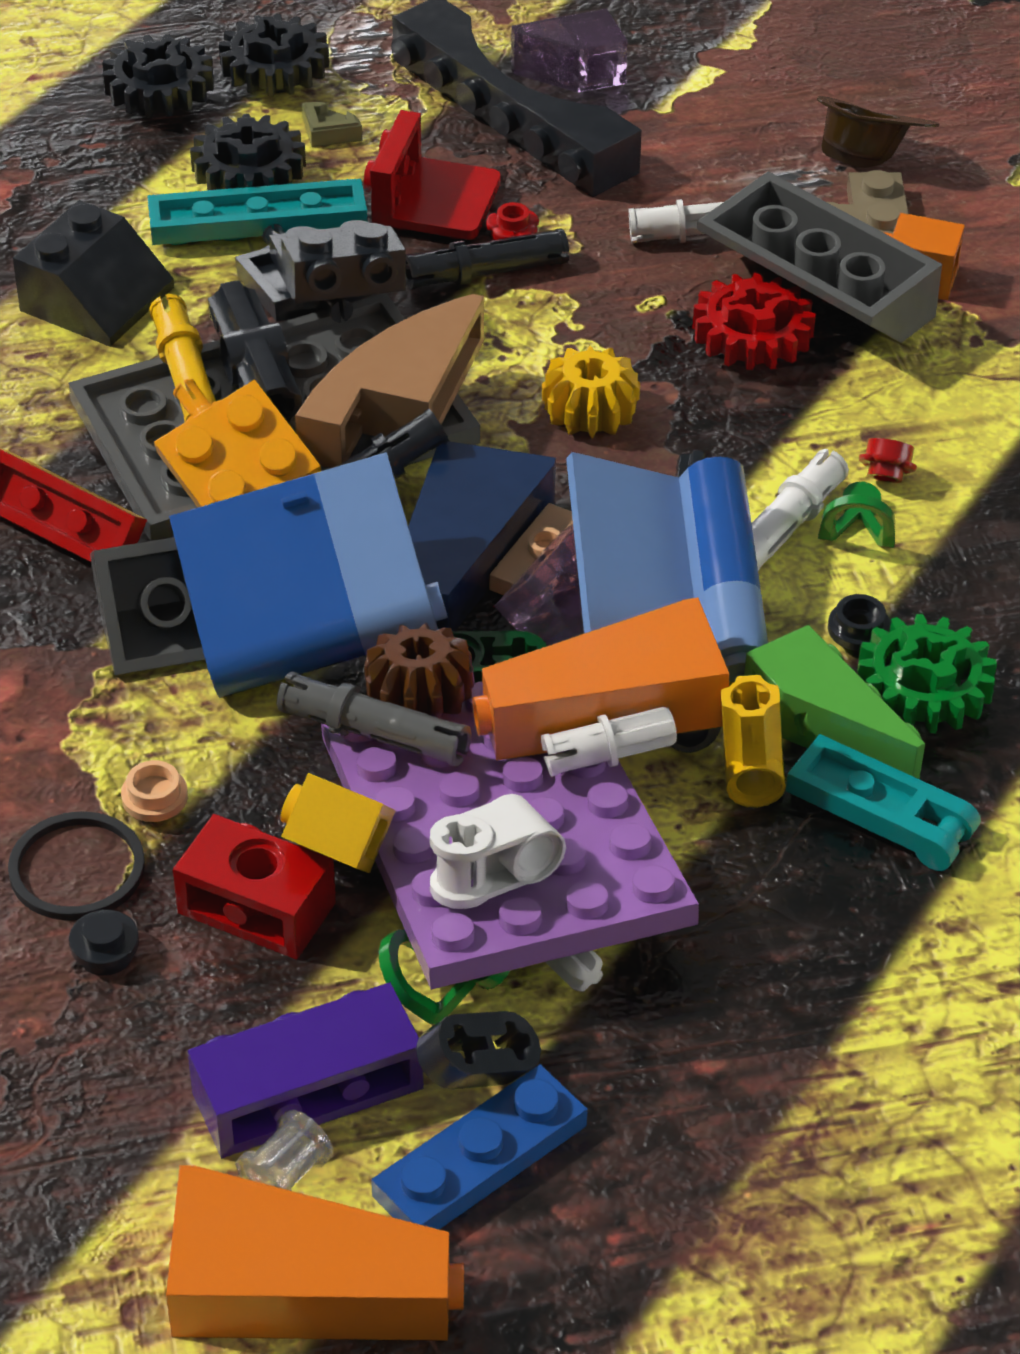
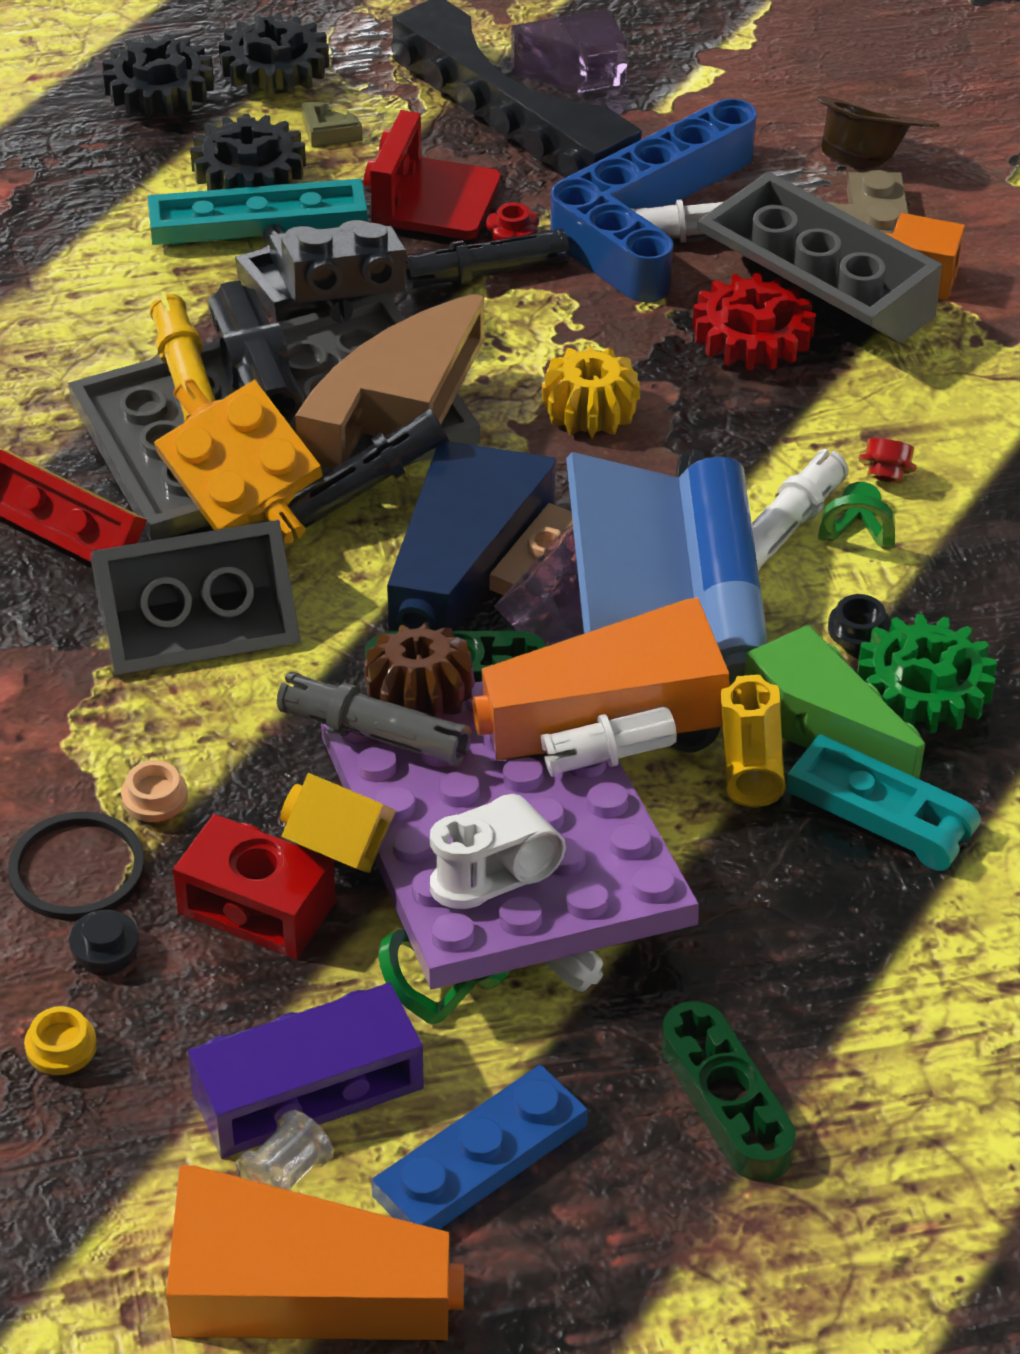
(60, 1041): none -> yellow plate
(89, 274): black slope -> none
(302, 574): blue door -> none
(475, 1037): black beam -> none
(648, 174): none -> blue beam
(728, 1118): none -> dark green beam

